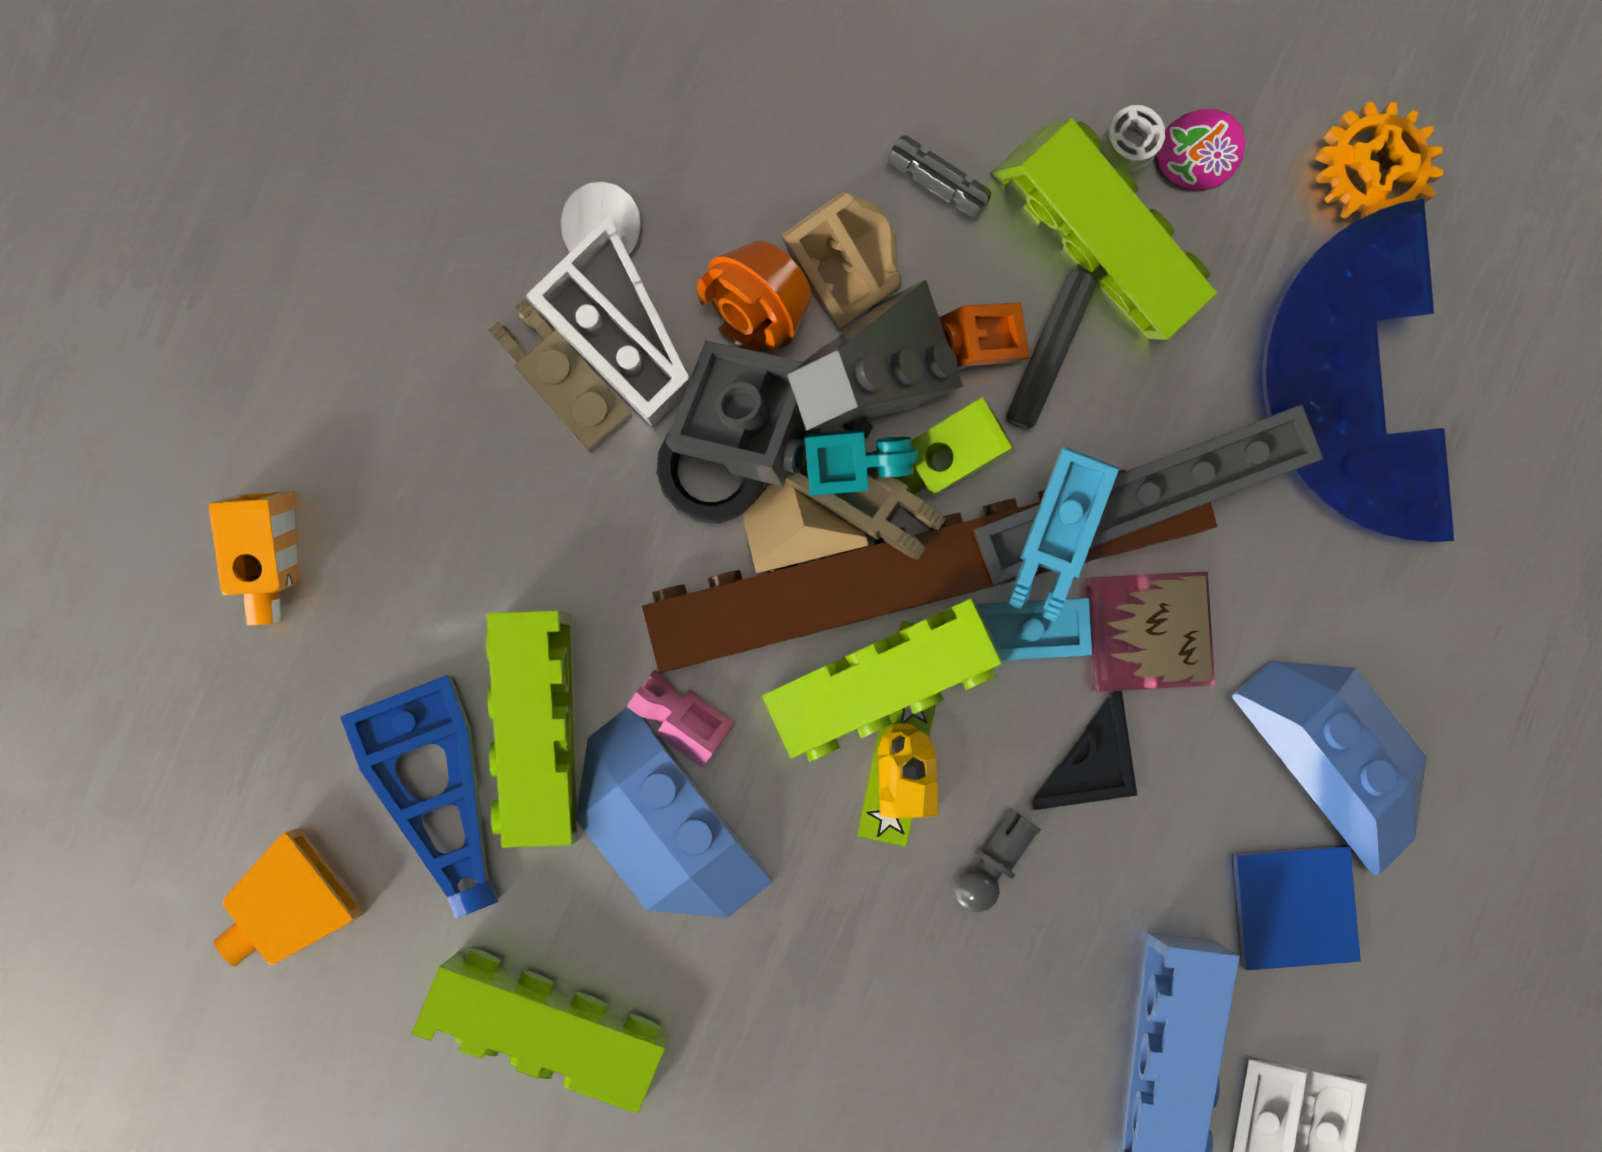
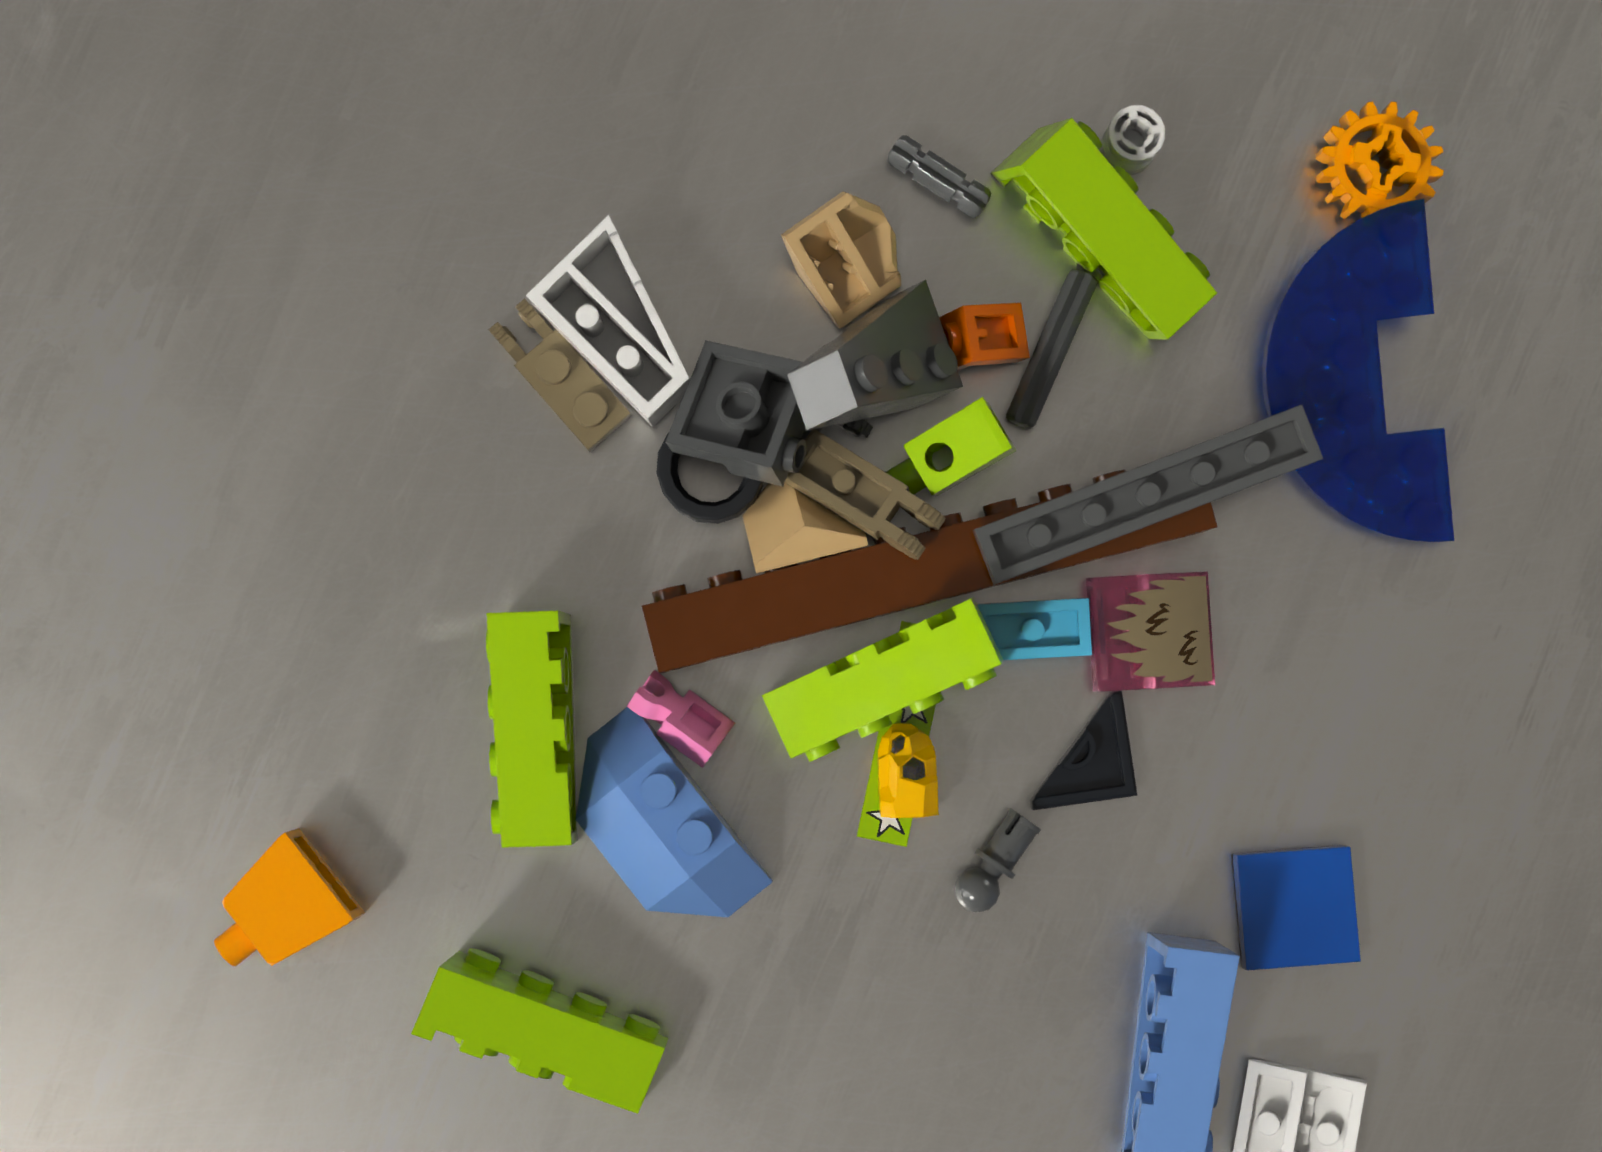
(251, 529): light orange torso -> none
(402, 725): blue plate -> none
(592, 205): white sticker -> none
(757, 295): orange cone -> none
(840, 463): teal plate -> none
(1064, 526): medium azure hinge -> none
(1202, 149): sticker -> none
(1342, 752): medium blue wedge -> none

